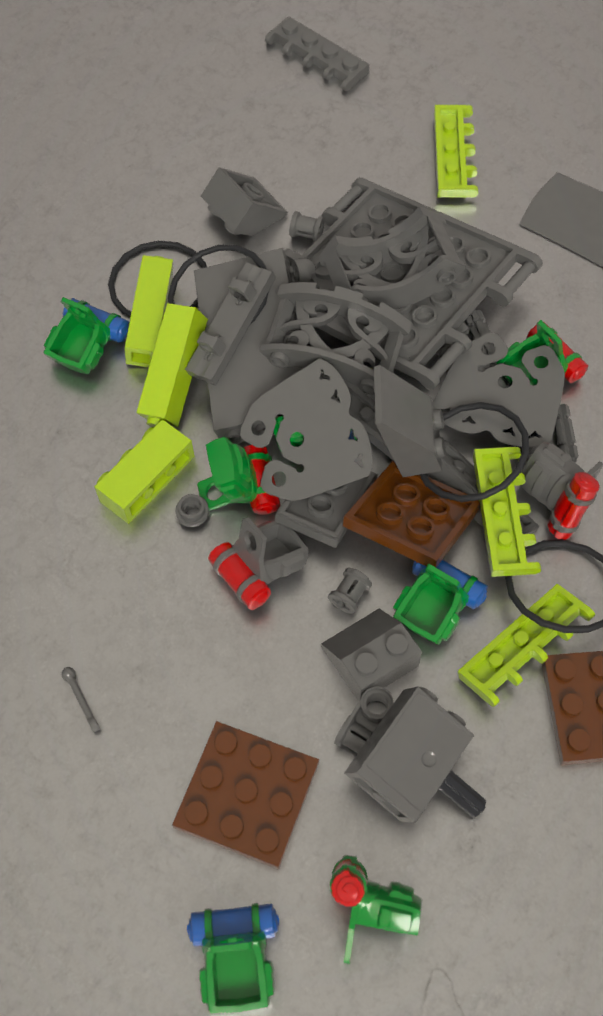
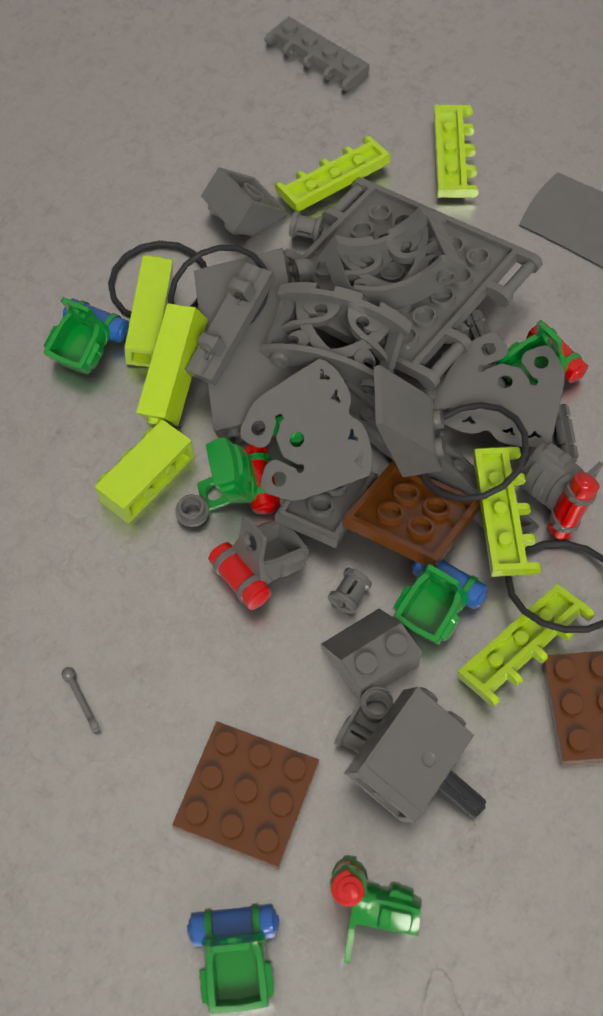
(333, 175): none -> lime hinge

